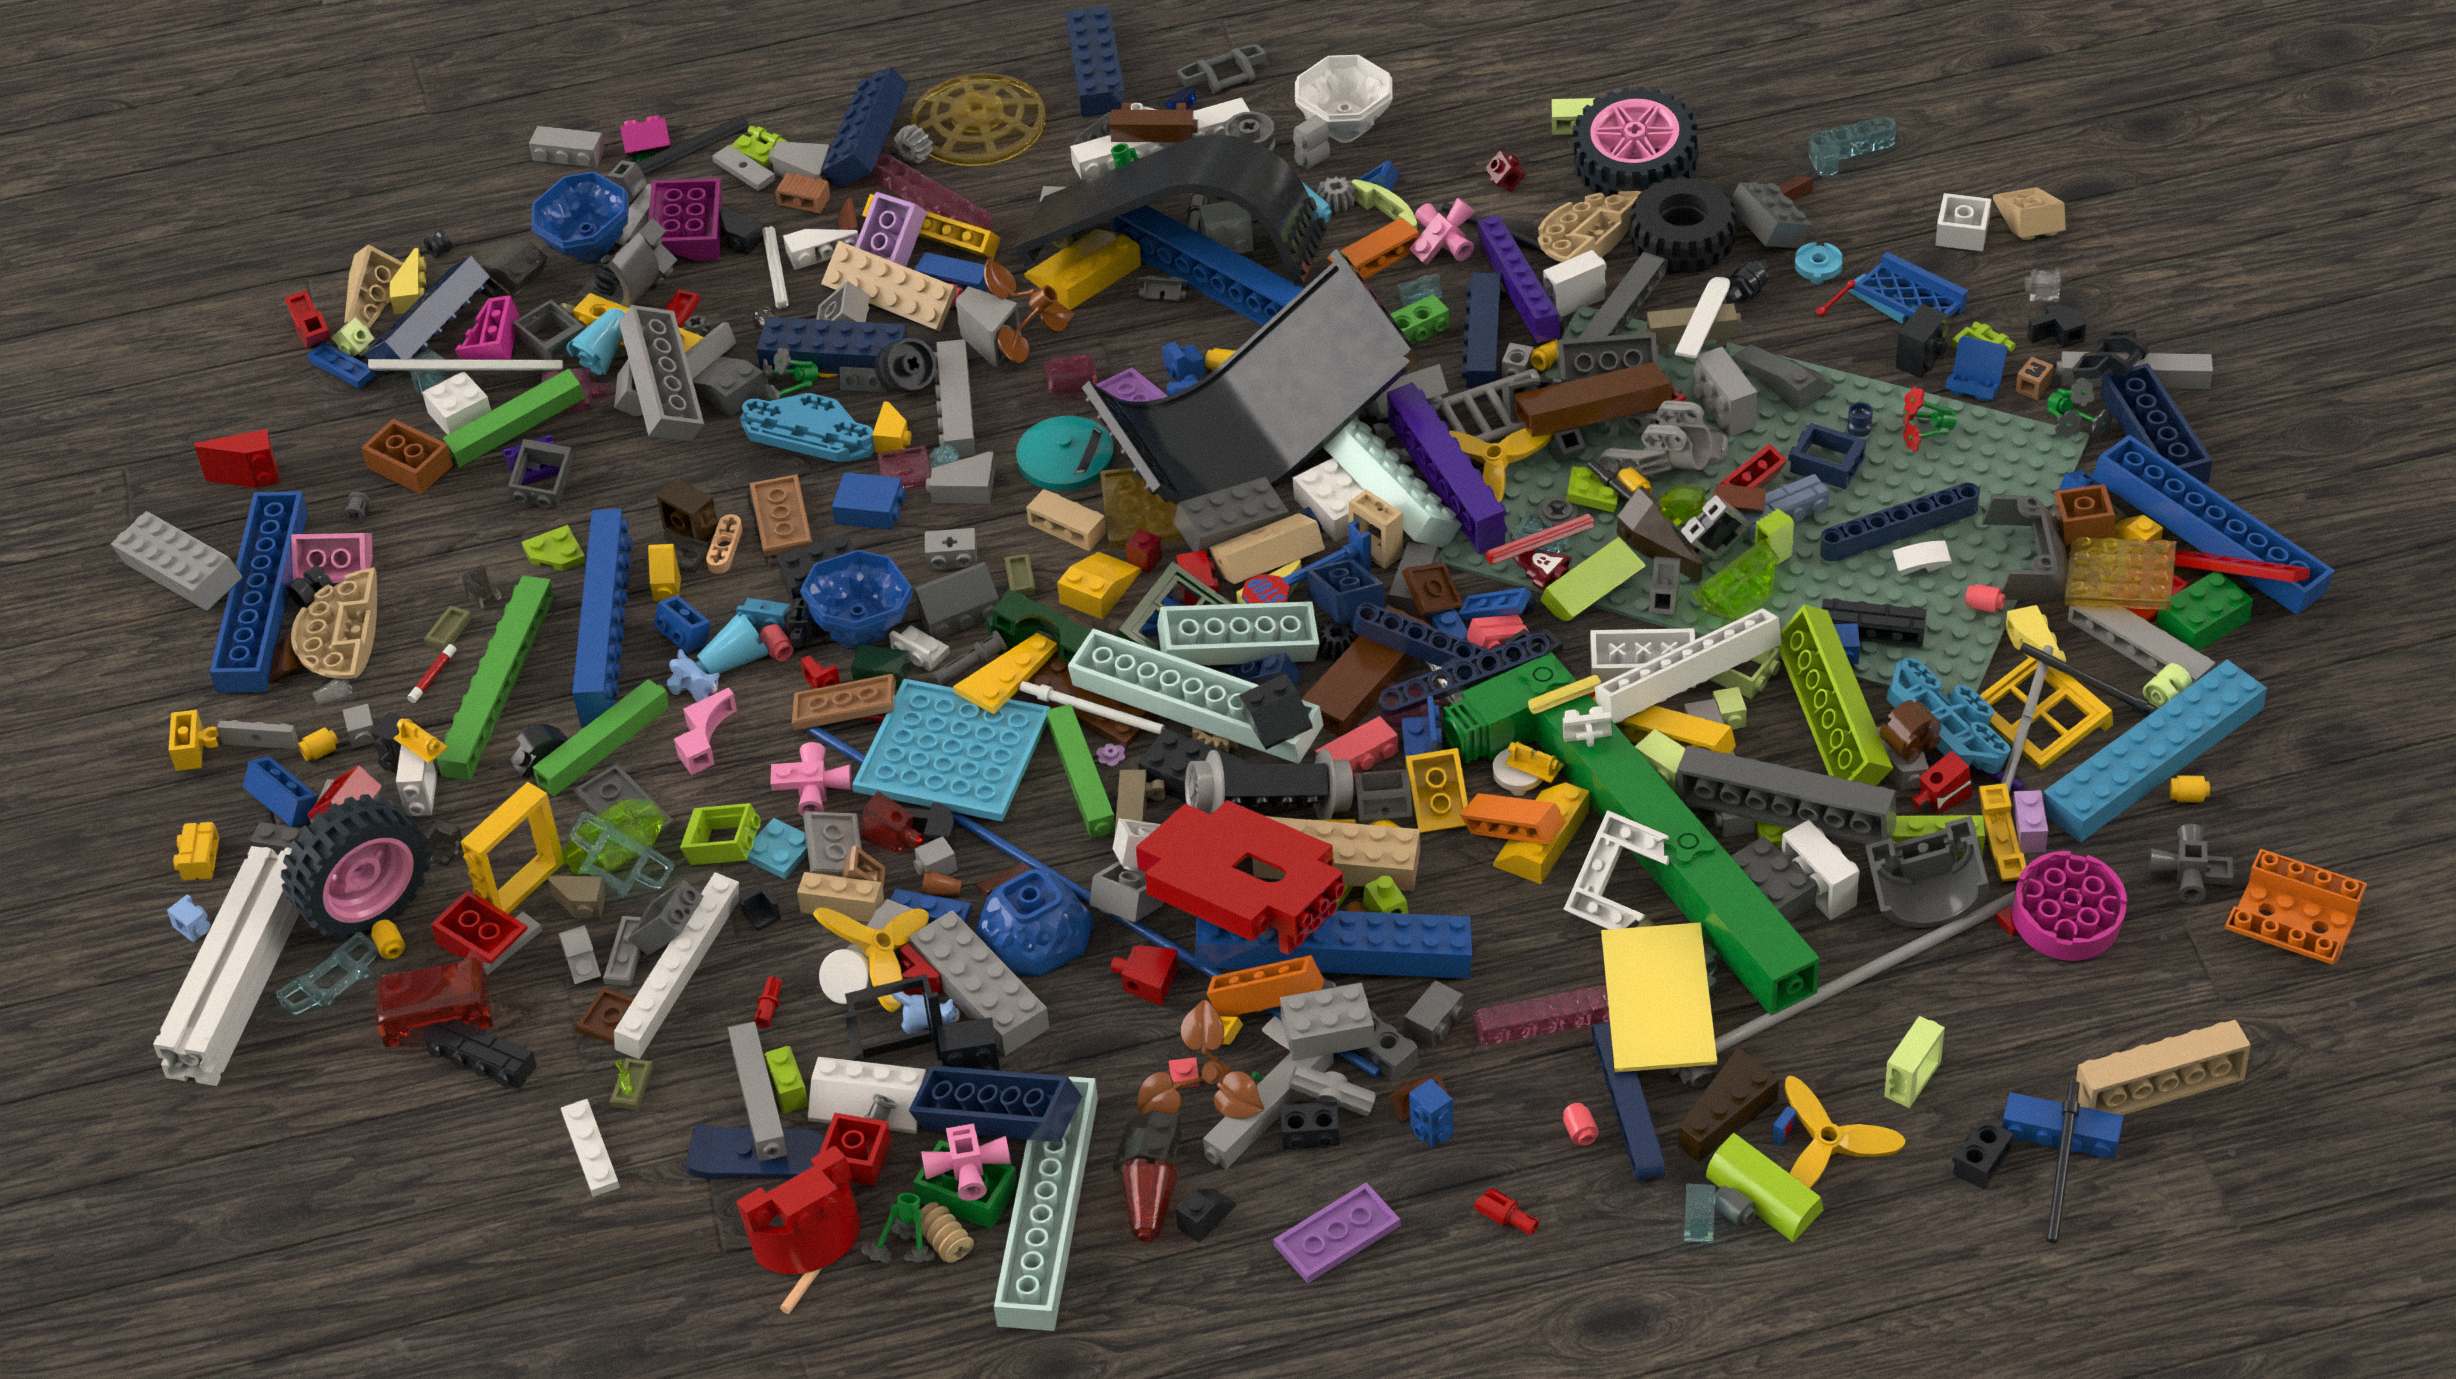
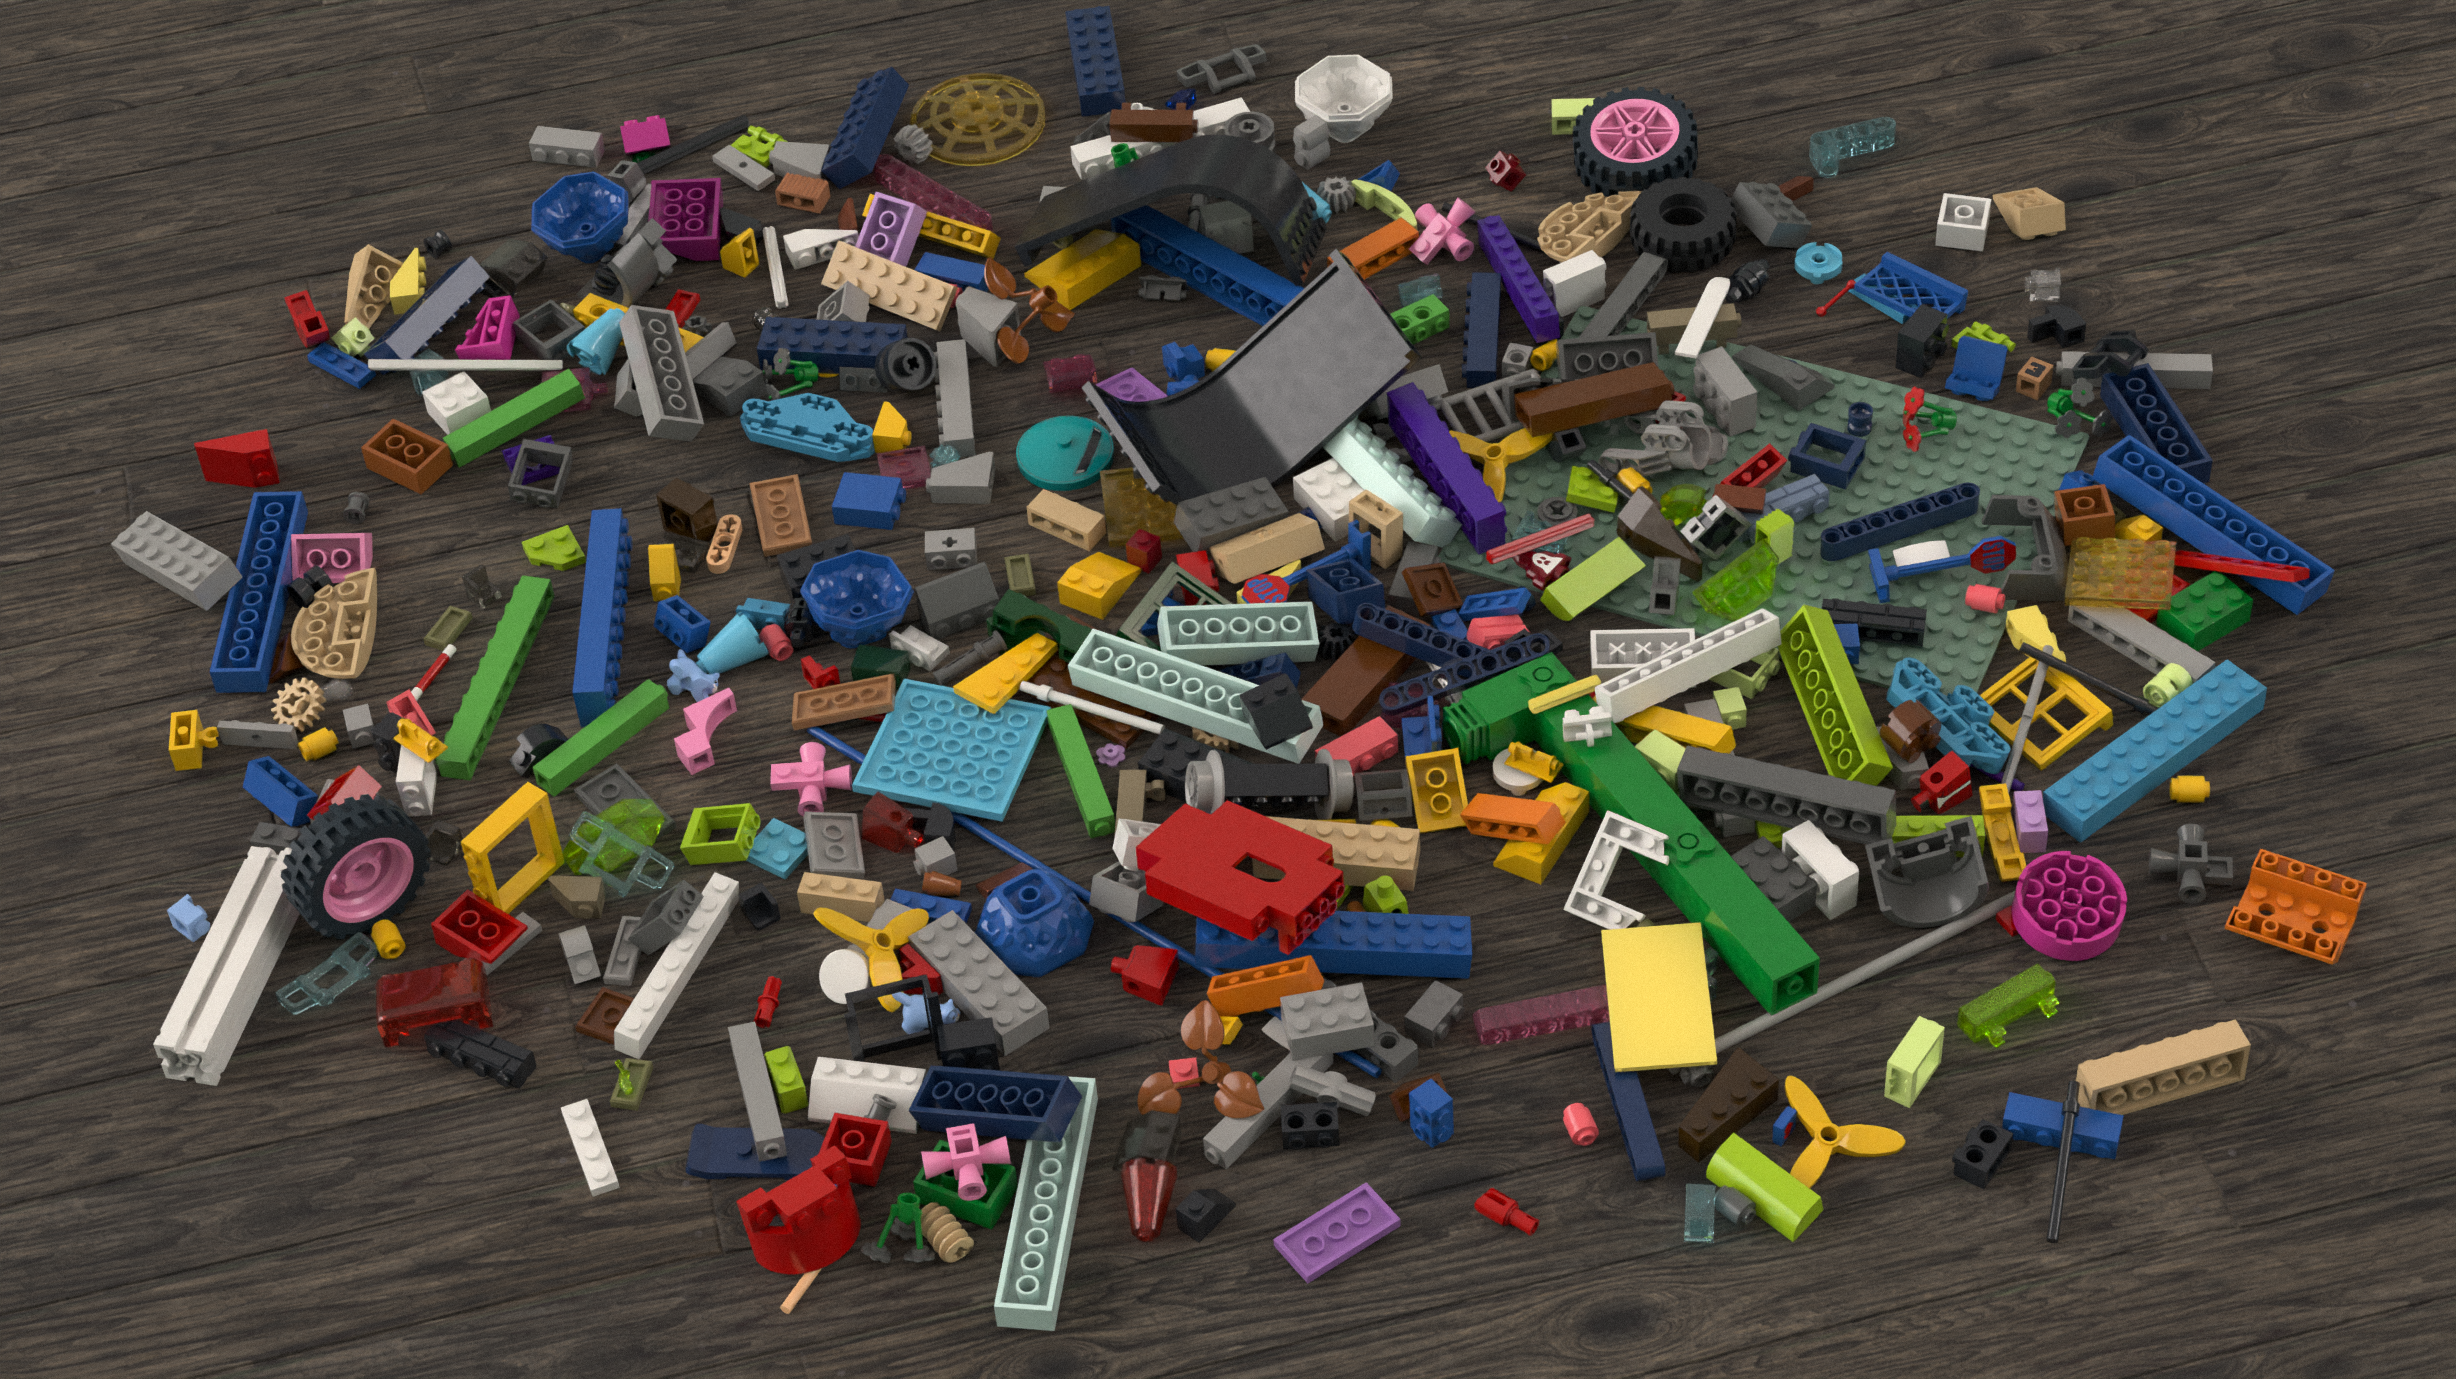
(197, 851): yellow brick -> none
(298, 704): none -> tan gear
(408, 708): none -> coral slope
(740, 254): none -> yellow slope
(862, 866): medium nougat slope -> none
(1987, 556): none -> blue piece
(2007, 1003): none -> clear neon green brick

